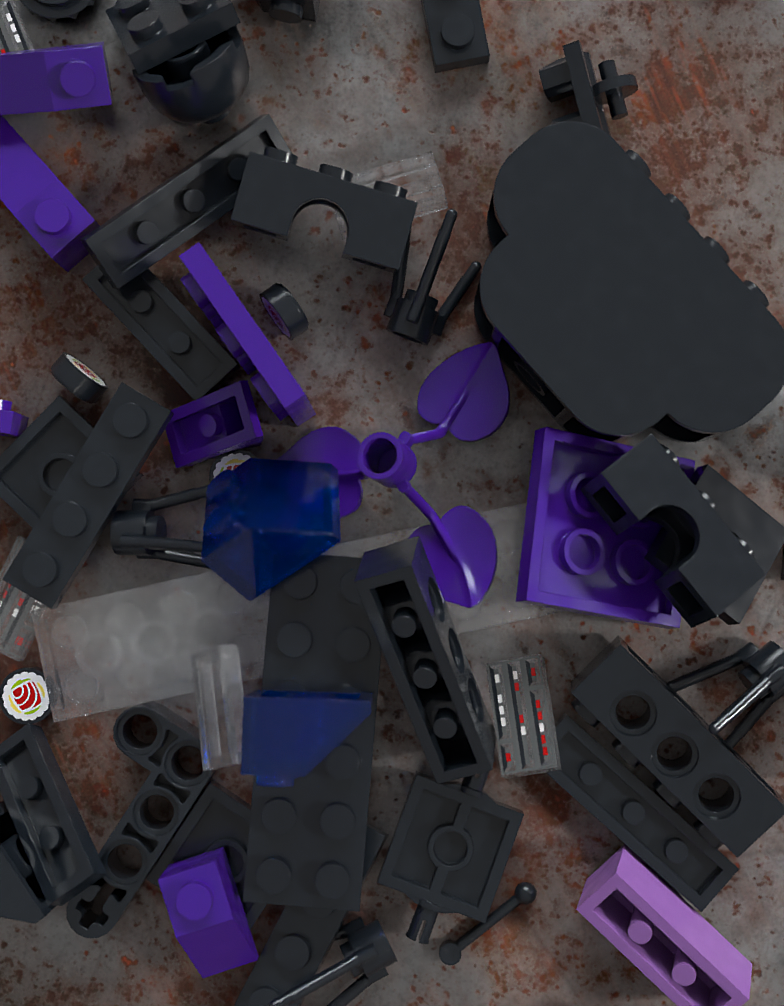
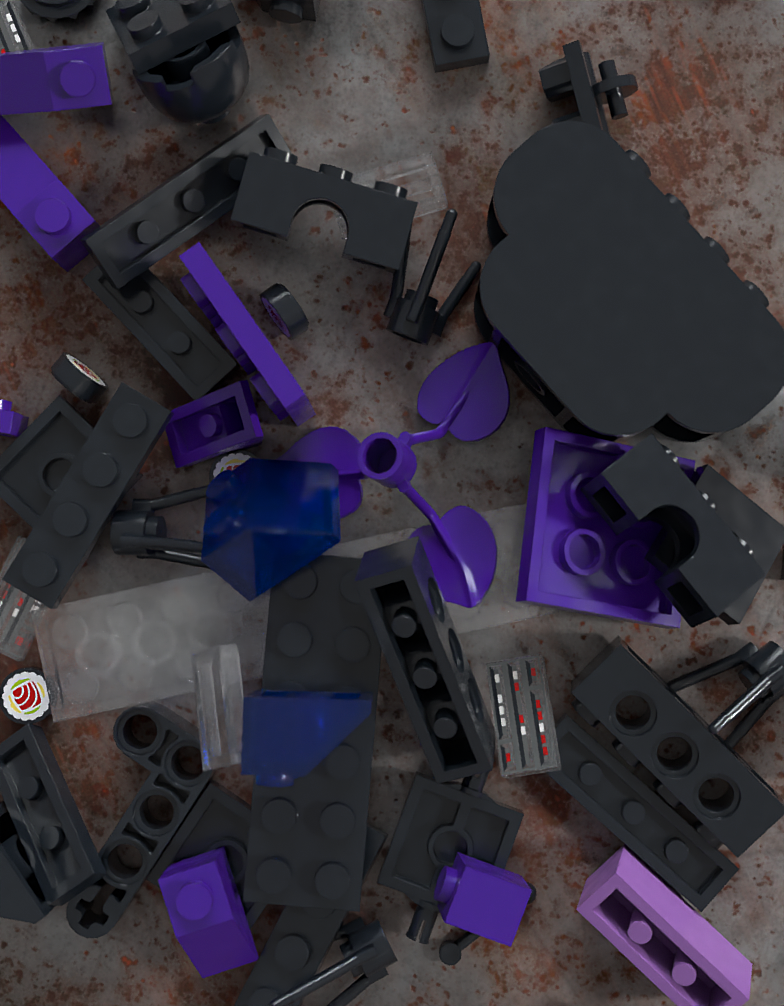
(482, 898): none -> dark purple brick

